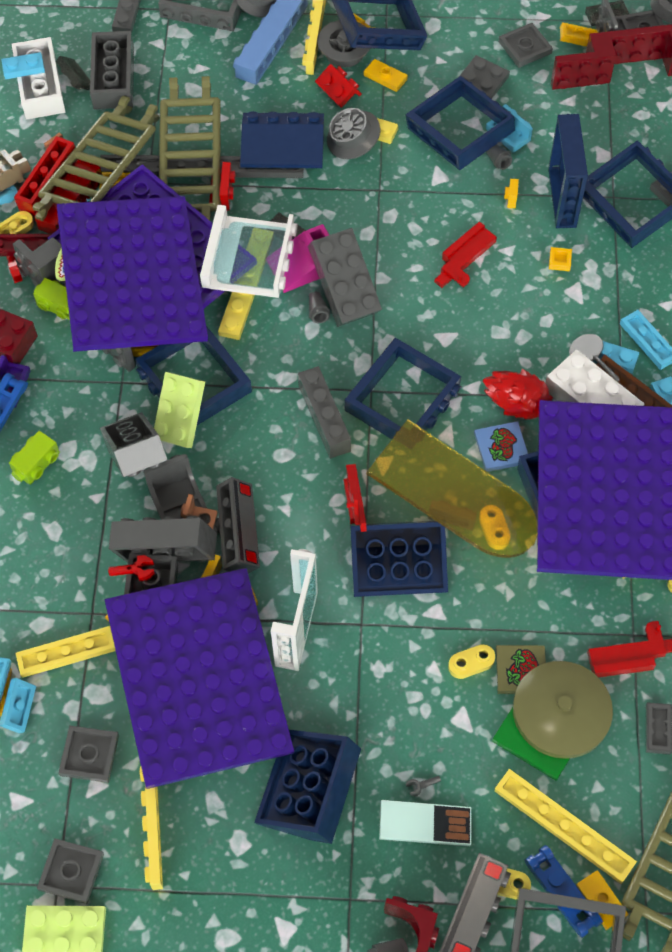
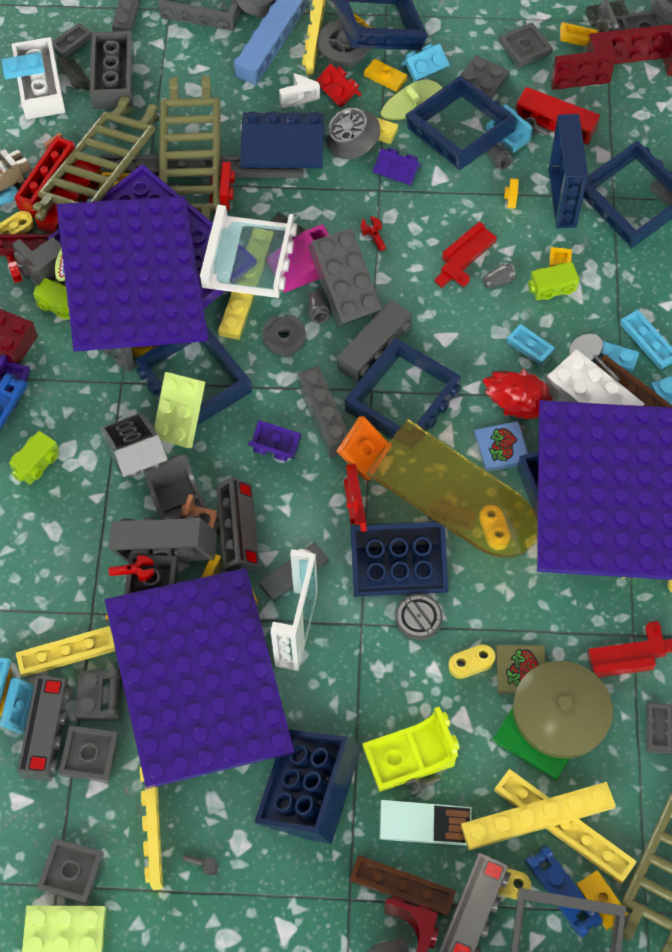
(44, 728): none -> dark grey brick
(71, 40): none -> dark grey plate
(91, 695): none -> dark grey plate
(209, 865): none -> dark grey hand
(275, 440): none -> dark purple bracket
(281, 580): none -> dark grey tile
(284, 346): none -> dark grey plate
(302, 92): none -> white slope
(362, 446): none -> orange tile
(373, 340): none -> dark grey brick
(377, 225): none -> red bar
(396, 167): none -> dark purple bracket
(402, 884): none -> reddish brown plate
(408, 99): none -> yellowish green shield
(412, 752): none -> neon yellow bracket
(418, 617): none -> tile
(426, 62): none -> medium azure bracket
(500, 276): none -> dark grey cone
(530, 345): none -> medium azure plate
(532, 121): none -> dark grey hand
(537, 816): none -> light yellow plate
(547, 108): none -> red brick
(553, 281): none -> lime brick

